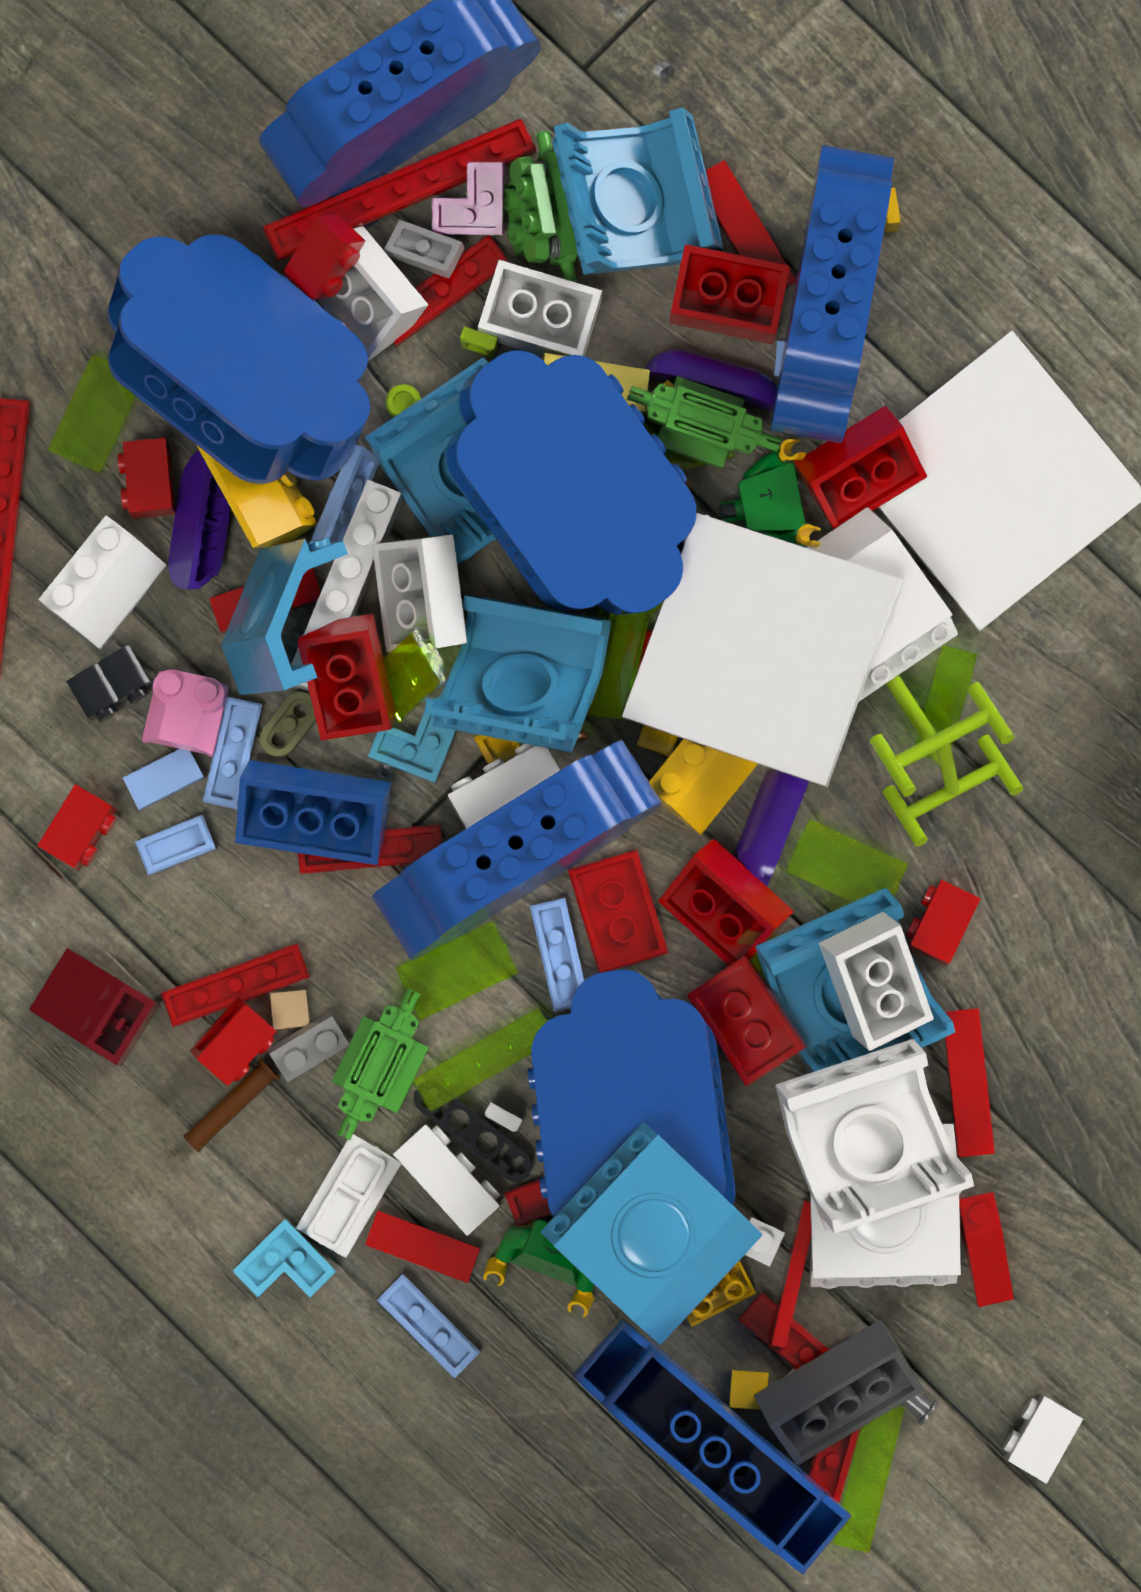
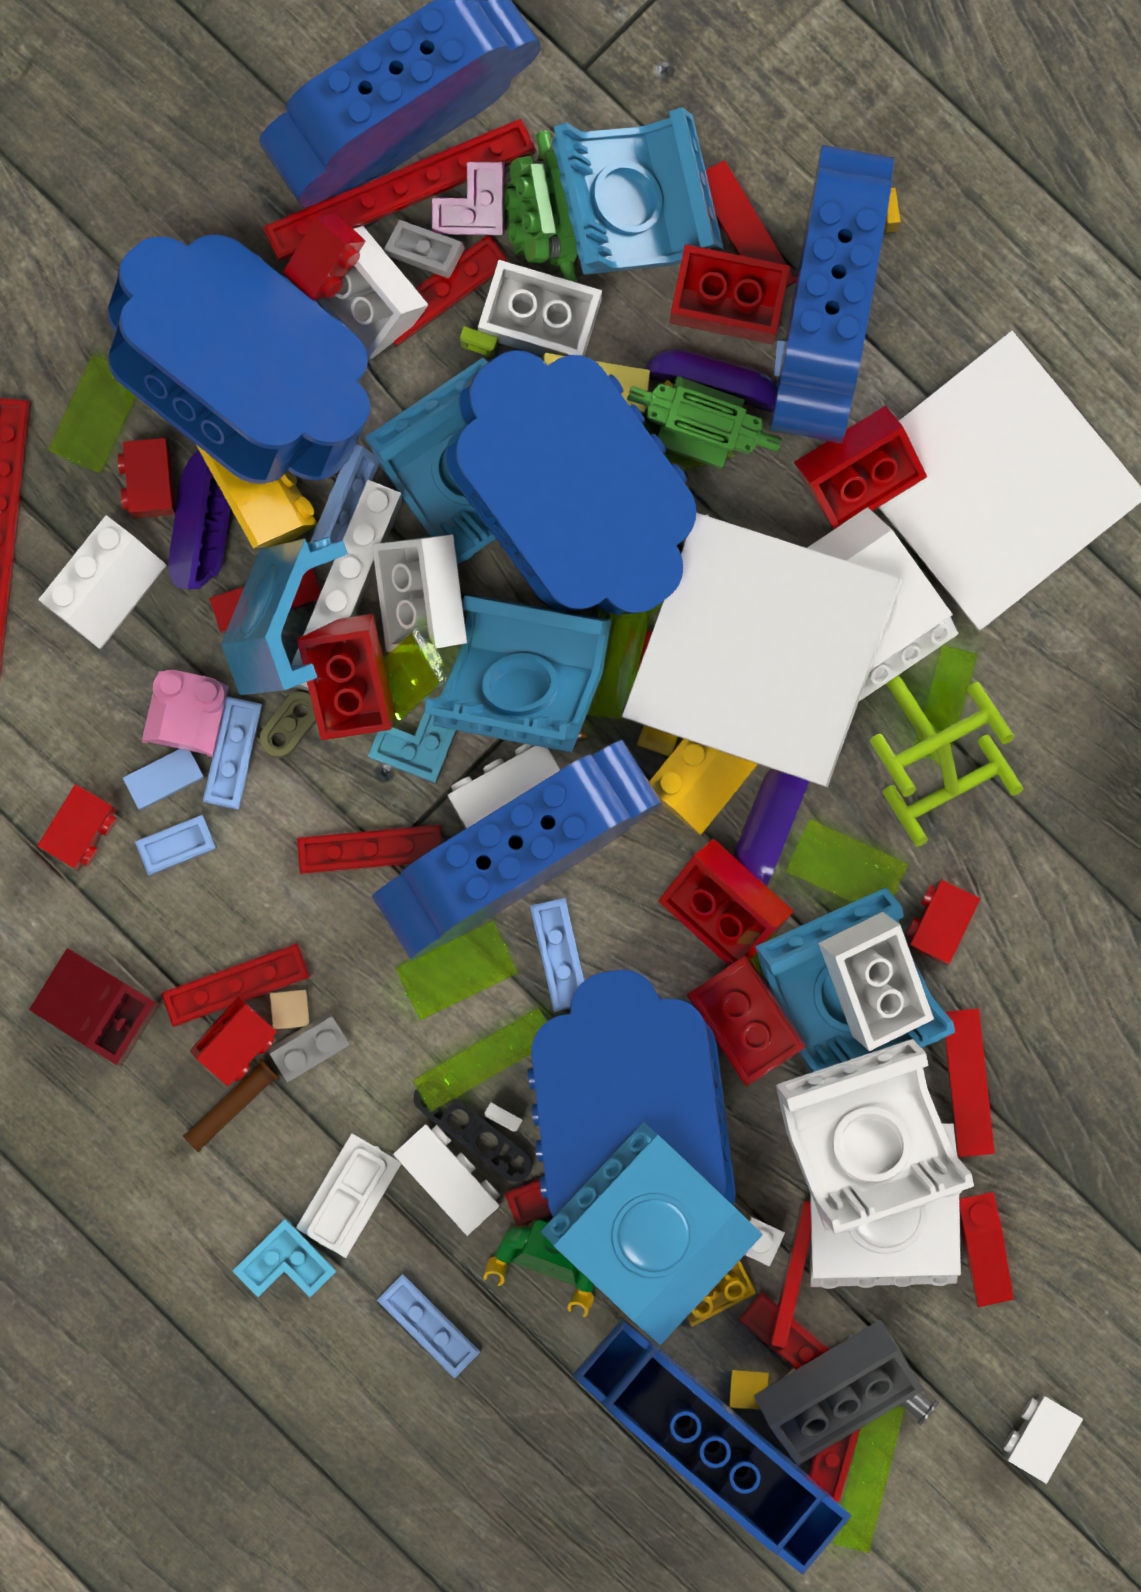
(110, 683): black brick -> none
(312, 812): blue slope -> none
(379, 1064): bright green piece -> none
(401, 398): lime tile -> none
(422, 1246): red tile -> none
(496, 748): yellow tile -> none
(618, 911): red tile -> none
(771, 499): green torso -> none

